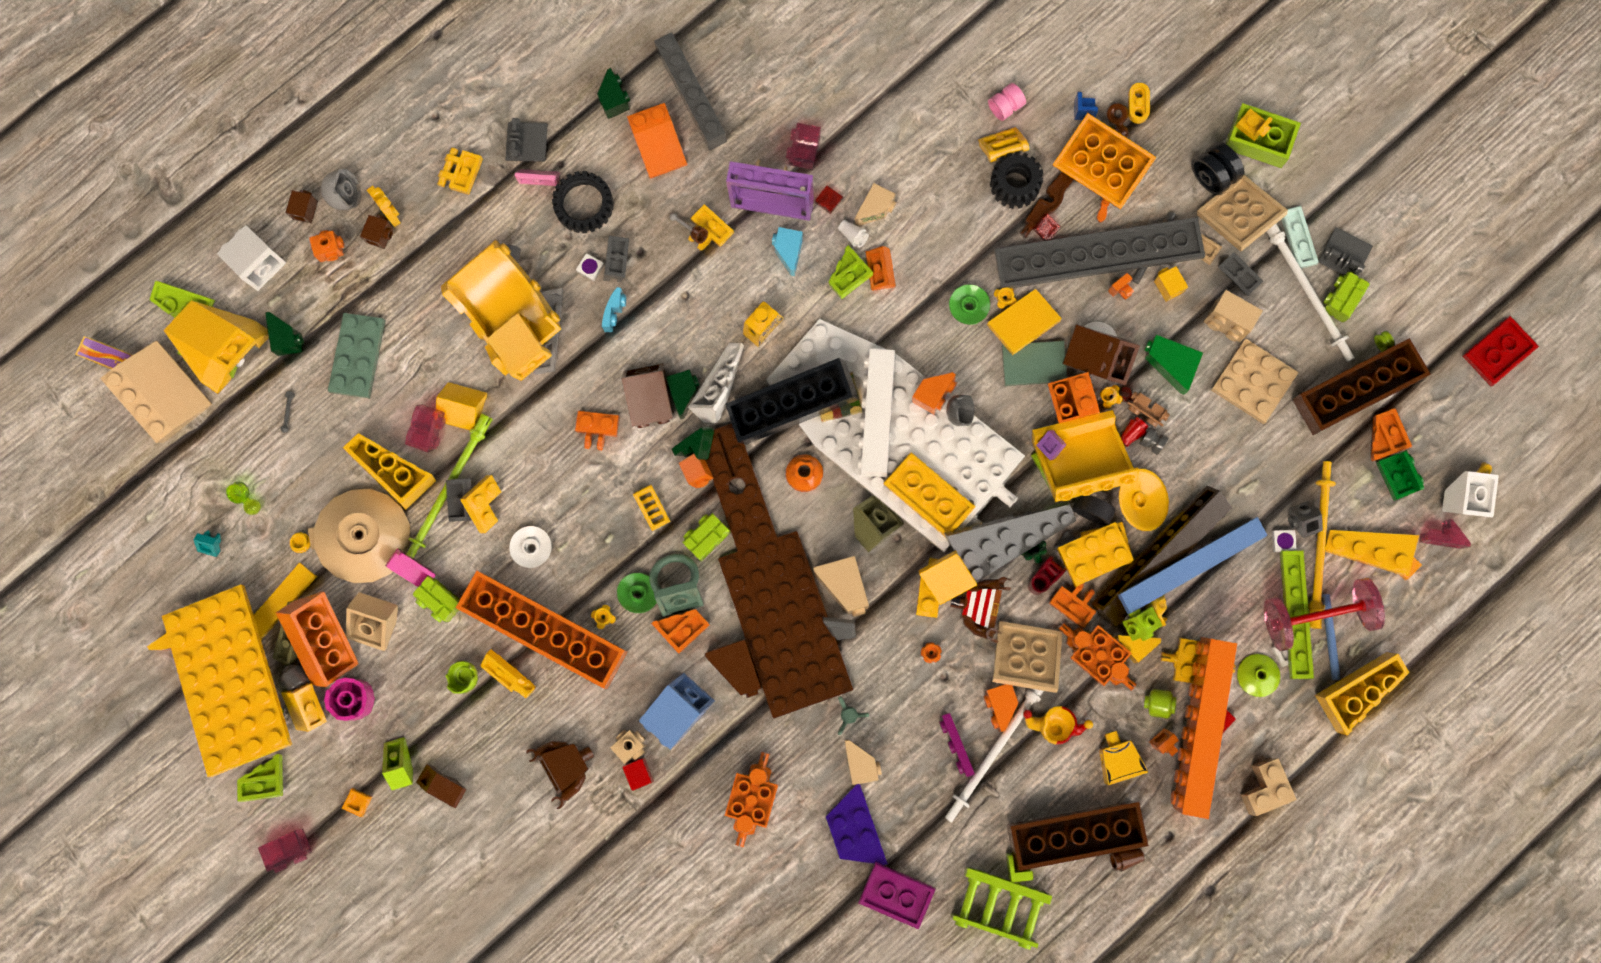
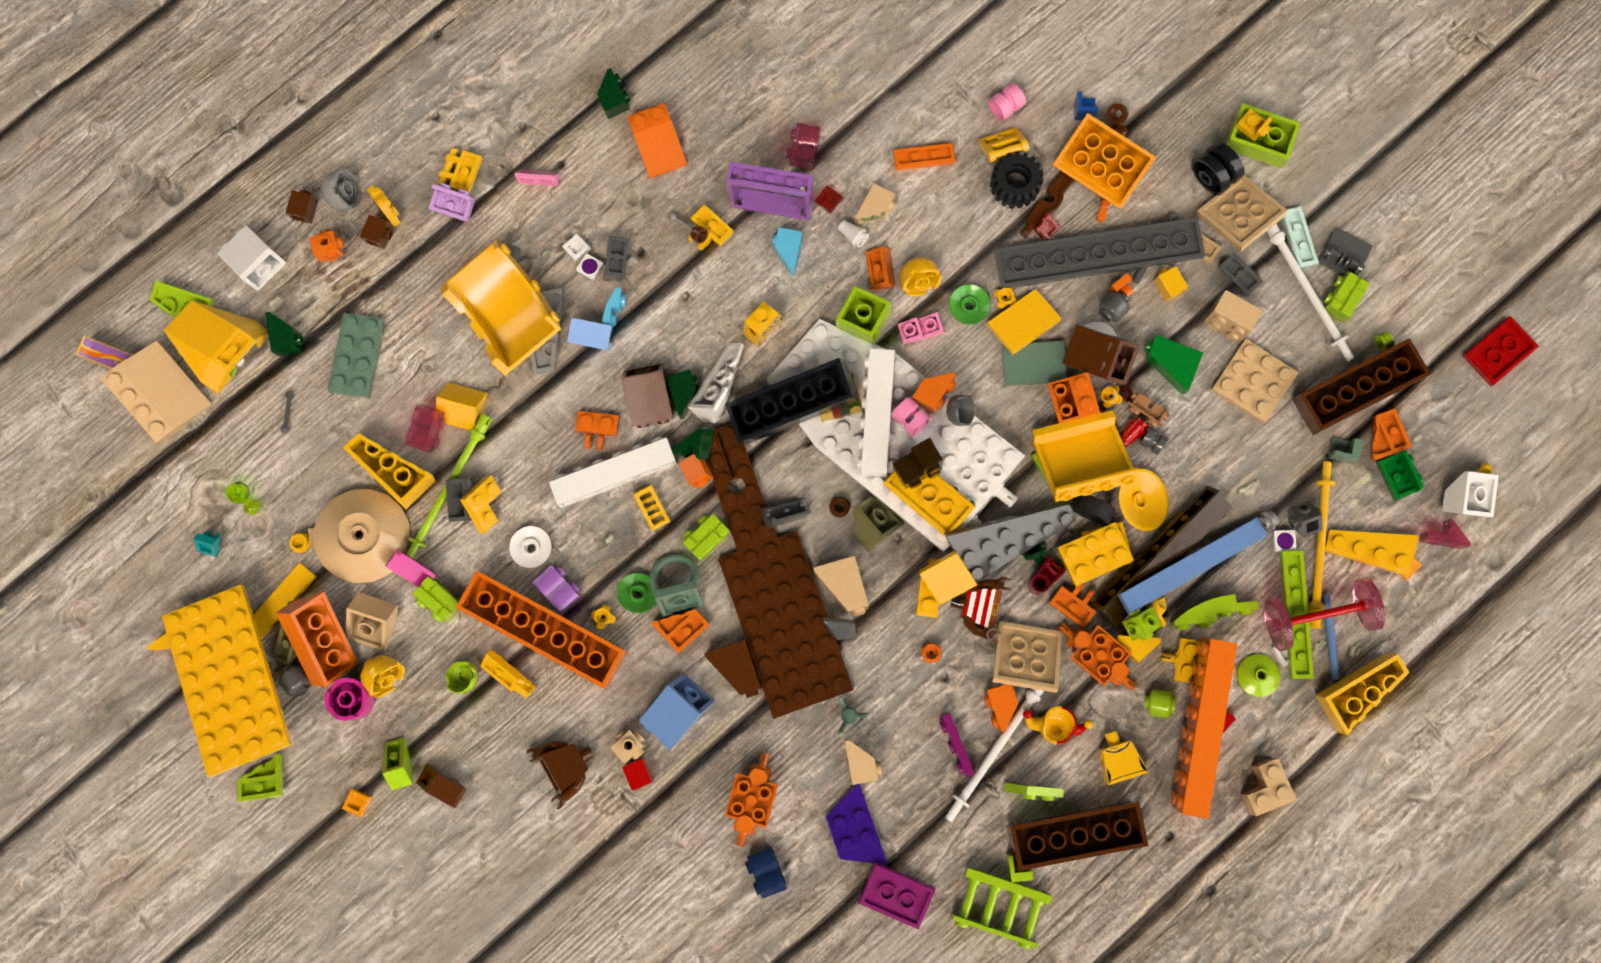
(284, 850): clear pink brick -> none
(304, 708): yellow panel -> none
(380, 674): none -> yellow cylinder
(451, 203): none -> lavender bracket
(518, 347): yellow panel -> none
(526, 141): dark grey hinge -> none
(557, 588): none -> medium lavender brick
(574, 181): black tyre -> none
(576, 247): none -> white tile
(590, 334): none -> light blue panel
(613, 472): none -> white brick
(690, 91): dark grey brick -> none
(766, 872): none -> dark blue brick
(785, 512): none -> dark grey hinge
(808, 483): orange piece -> none
(839, 500): none -> reddish brown plate
(849, 273): lime wing -> none
(863, 315): none -> lime brick
(906, 411): none -> bright pink wheel
(918, 465): none -> dark brown brick
(919, 275): none -> yellow cylinder
(921, 328): none -> bright pink slope
(924, 156): none -> orange tile
(1032, 791): none -> lime wing
(1051, 445): medium lavender tile -> none
(1114, 306): none -> dark grey head
(1126, 859): reddish brown cone -> none
(1140, 104): yellow plate -> none
(1164, 742): orange tile -> none
(1207, 611): none -> lime slope
(1268, 520): none -> light grey plate
(1345, 450): none -> sand green panel

